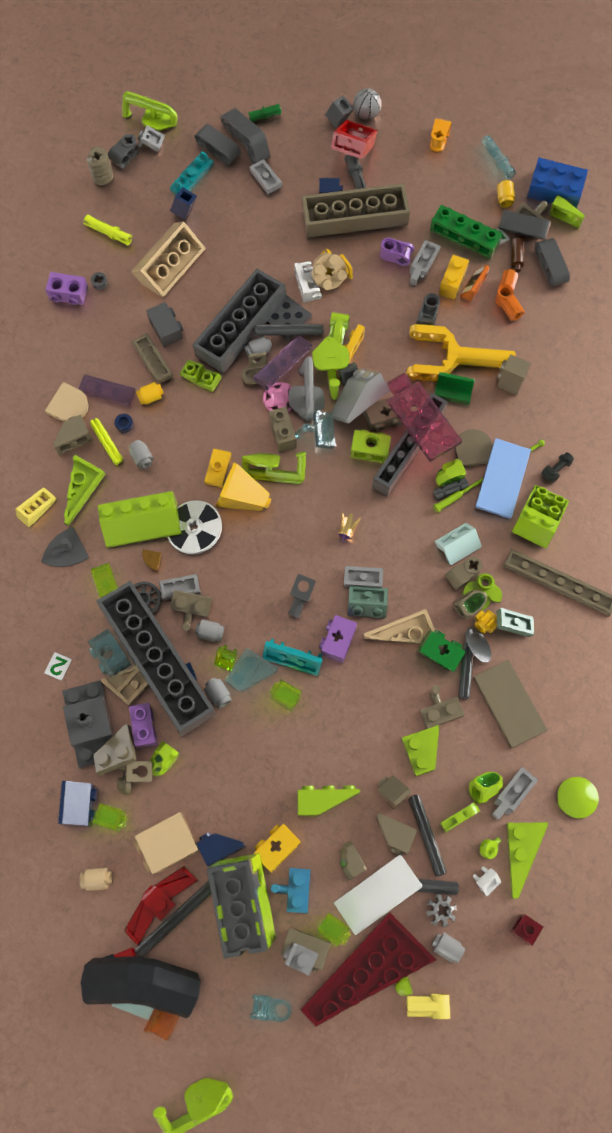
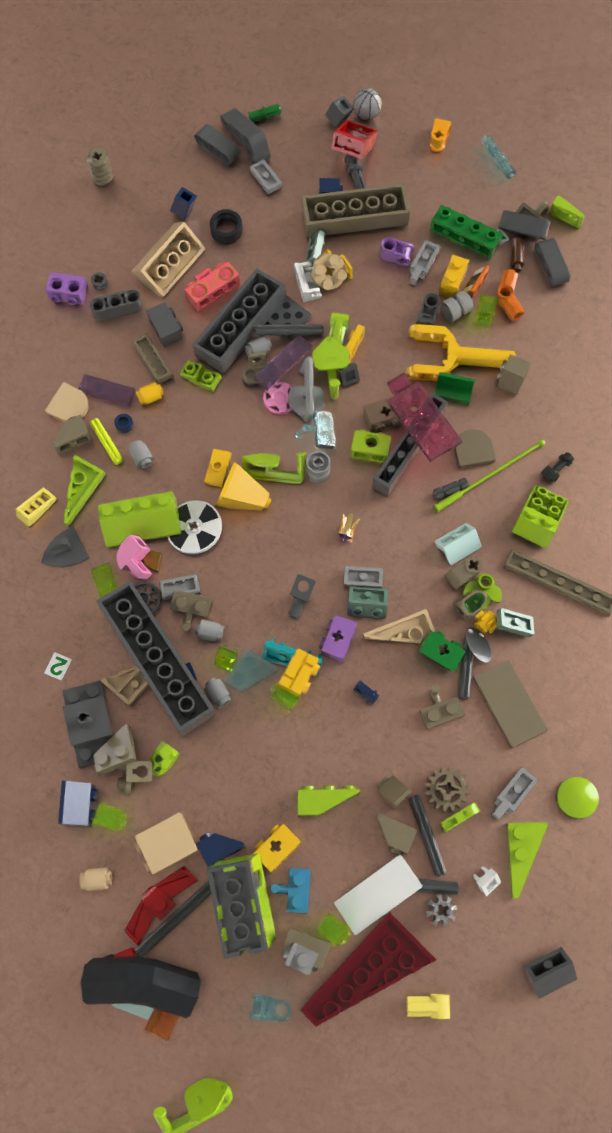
(106, 642): clear light blue brick -> none
(113, 232): neon yellow pin -> none
(121, 299): none -> dark grey beam
(123, 153): dark grey piece -> none
(130, 556): none -> bright pink brick
(143, 726): medium lavender brick -> none
(150, 138): light grey bracket -> none
(157, 114): lime piece -> none
(193, 173): teal plate -> none
(211, 285): none -> coral piece
(226, 215): none -> black tyre
(282, 429): dark tan brick -> none
(299, 672): none -> yellow brick
(314, 247): none -> sand green plate
(318, 466): none -> light grey wheel
(351, 861): dark tan rock -> none
(359, 394): light grey slope -> none
(366, 692): none -> dark blue pin
(404, 987): lime hinge -> none
(422, 750): lime wing -> none
(445, 798): none -> dark tan gear
(448, 947): light grey brick -> none
(450, 472): lime rock -> none
(458, 305): none -> light grey wheel
(485, 786): lime rock -> none
(486, 309): none -> clear neon green brick
(489, 848): lime piece -> none
(502, 478): light blue tile -> none
(506, 193): yellow brick -> none
(526, 929): dark red brick -> none
(550, 972): none -> dark grey brick
(556, 179): blue brick -> none

